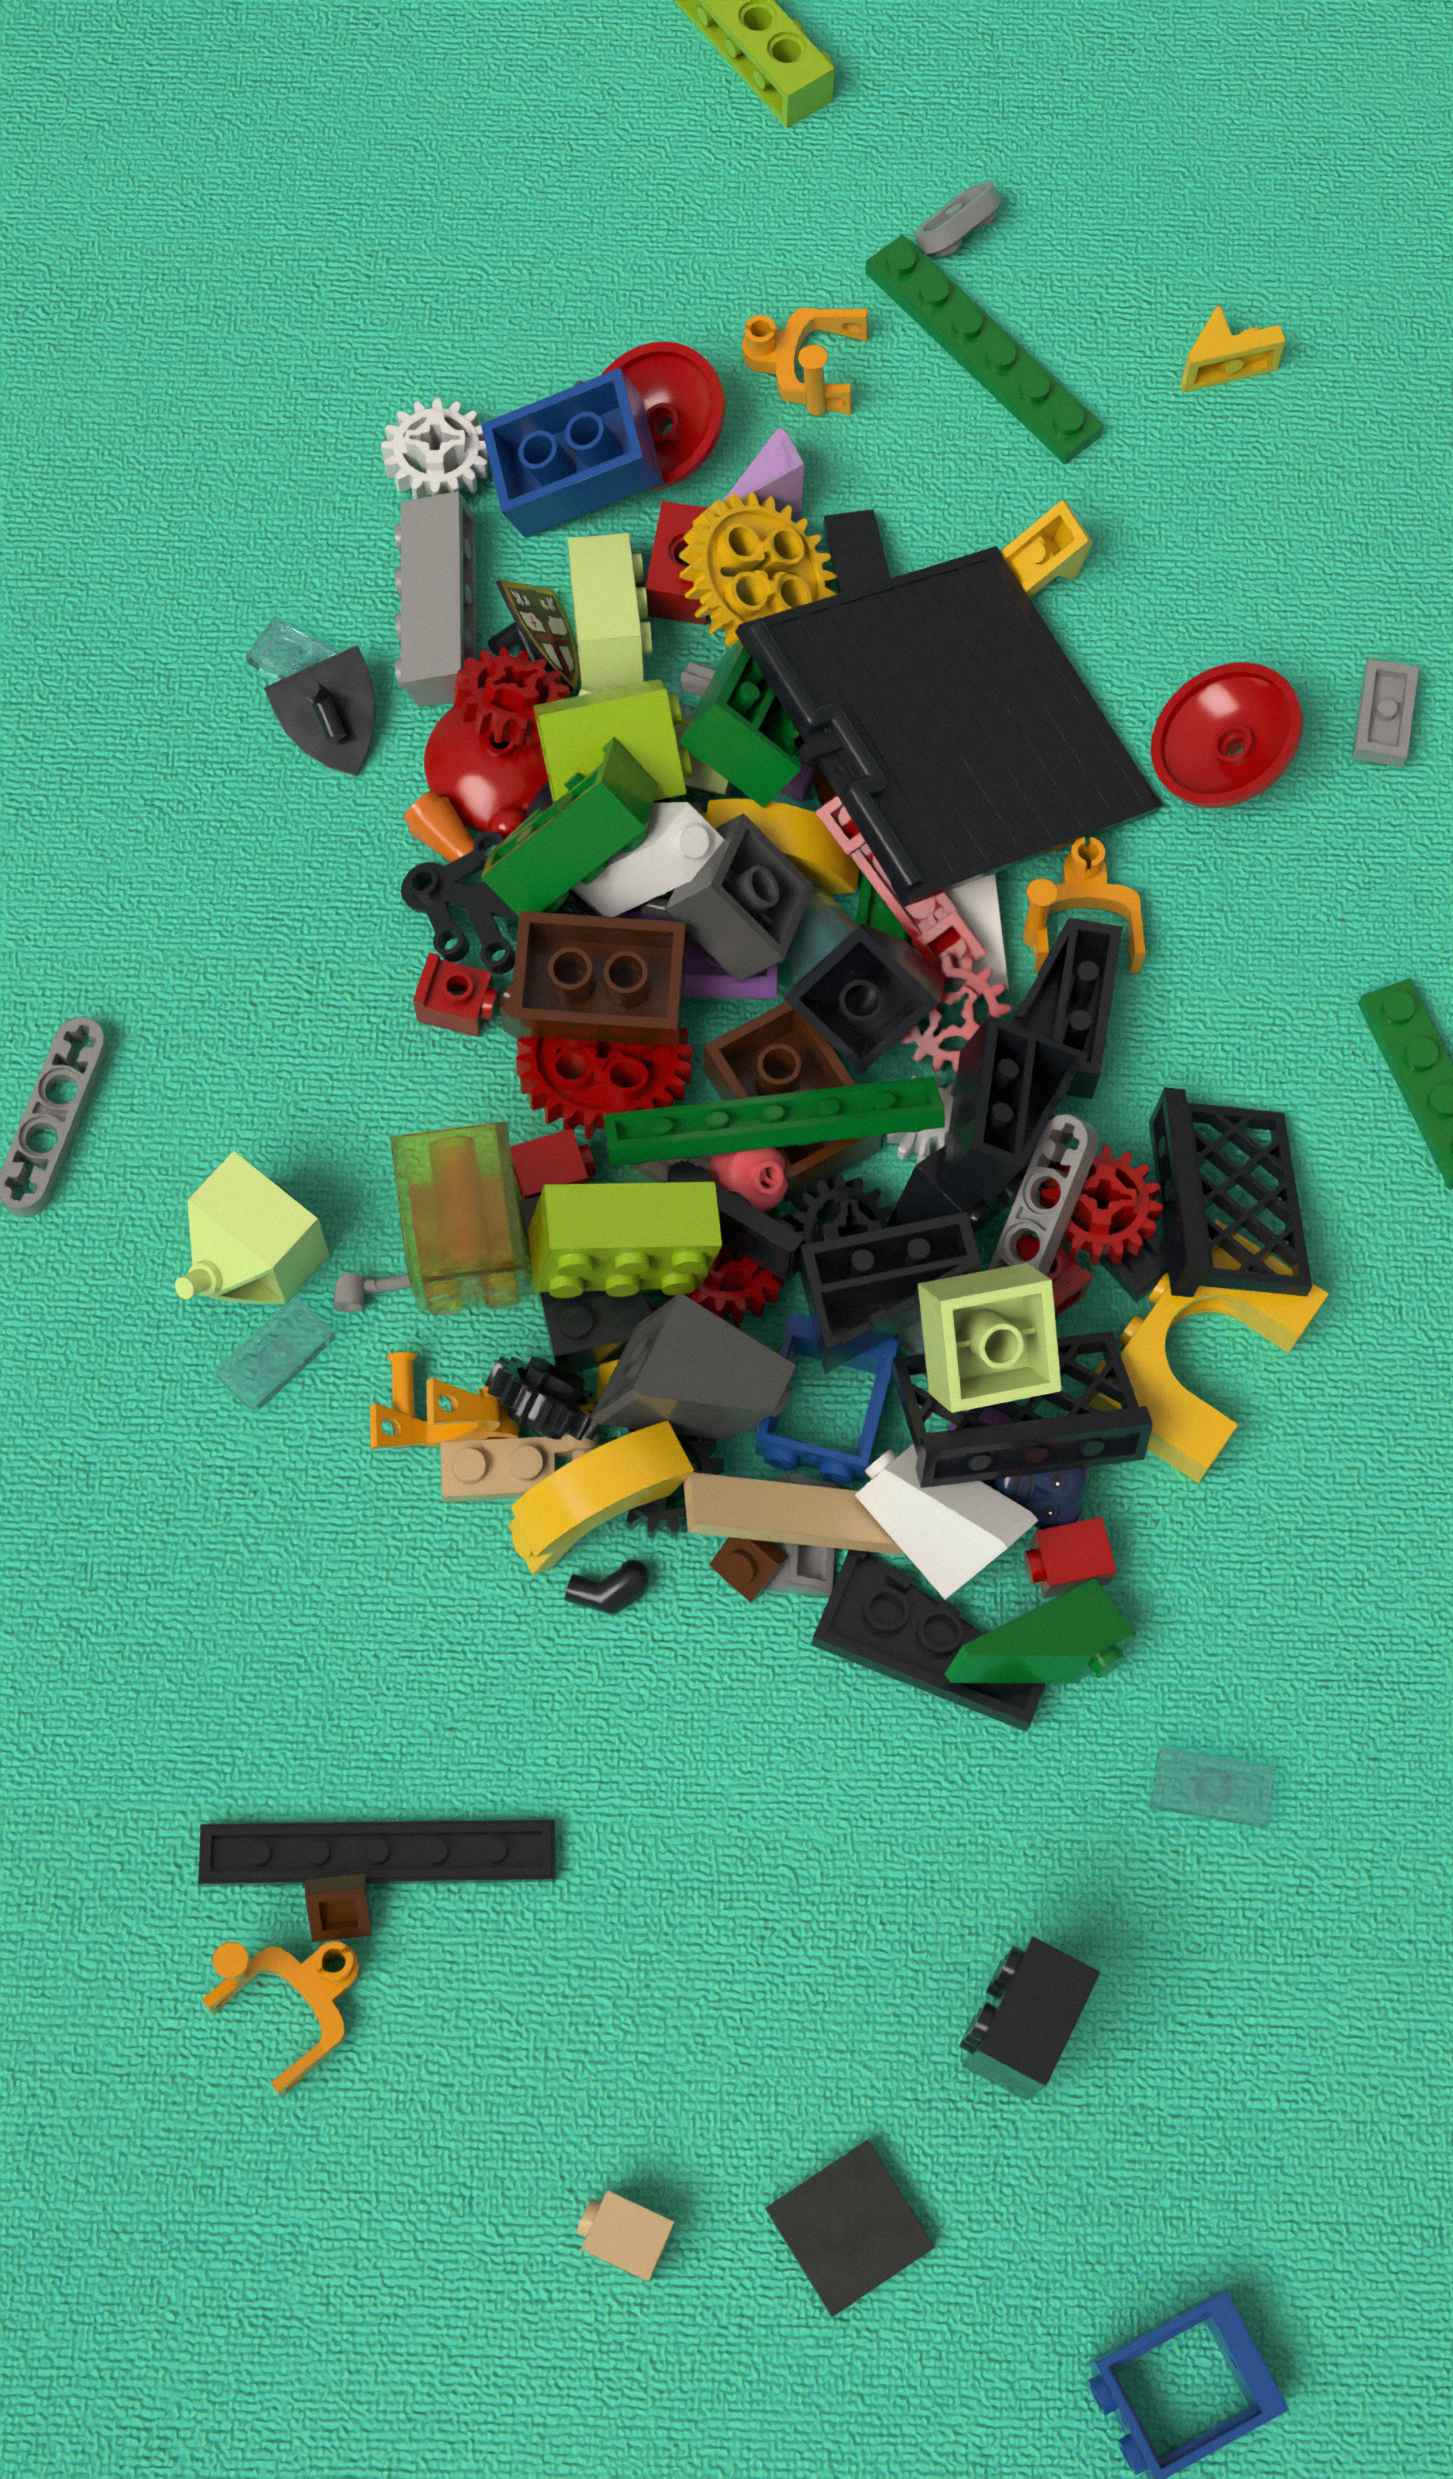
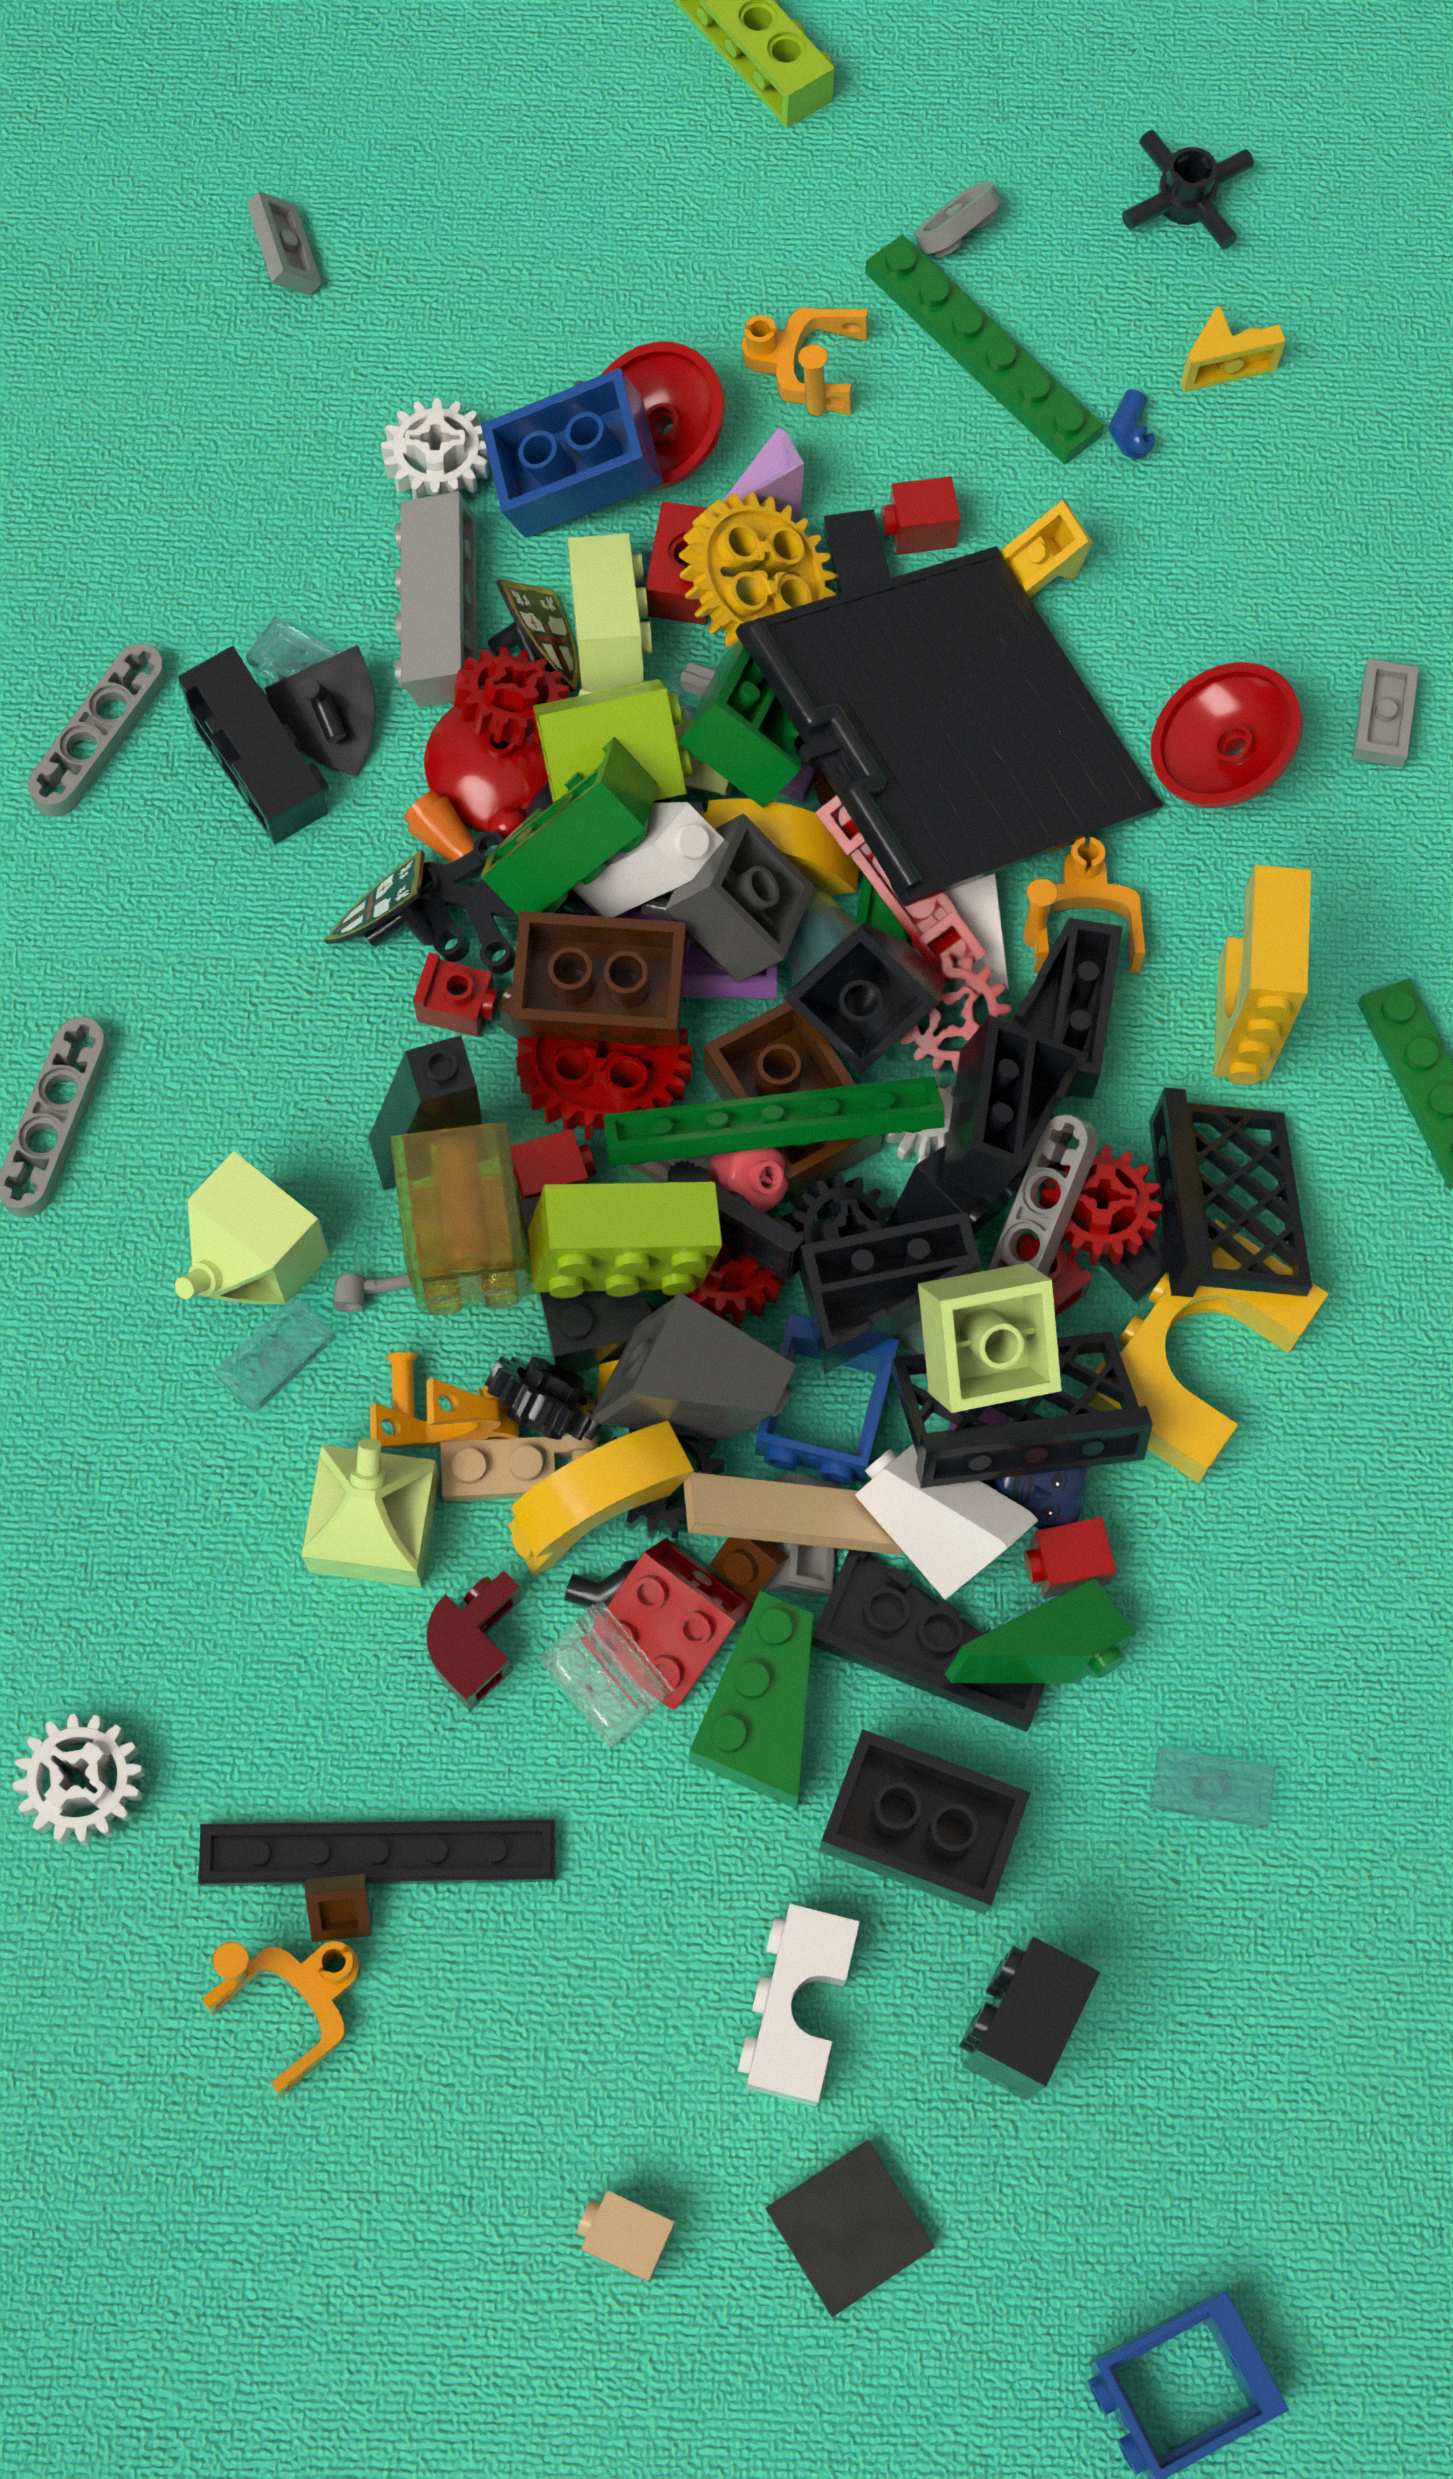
(63, 1796): none -> white gear
(90, 726): none -> light grey beam
(253, 745): none -> black wedge
(284, 243): none -> light grey plate
(371, 1515): none -> yellowish green piece
(388, 908): none -> shield
(428, 1093): none -> black slope
(458, 1644): none -> dark red brick
(606, 1674): none -> clear plate
(677, 1614): none -> red bracket
(760, 1704): none -> green wedge
(808, 1950): none -> white arch
(922, 515): none -> red brick
(924, 1822): none -> black brick
(1126, 429): none -> blue arm
(1188, 187): none -> black bar
(1263, 975): none -> yellow arch

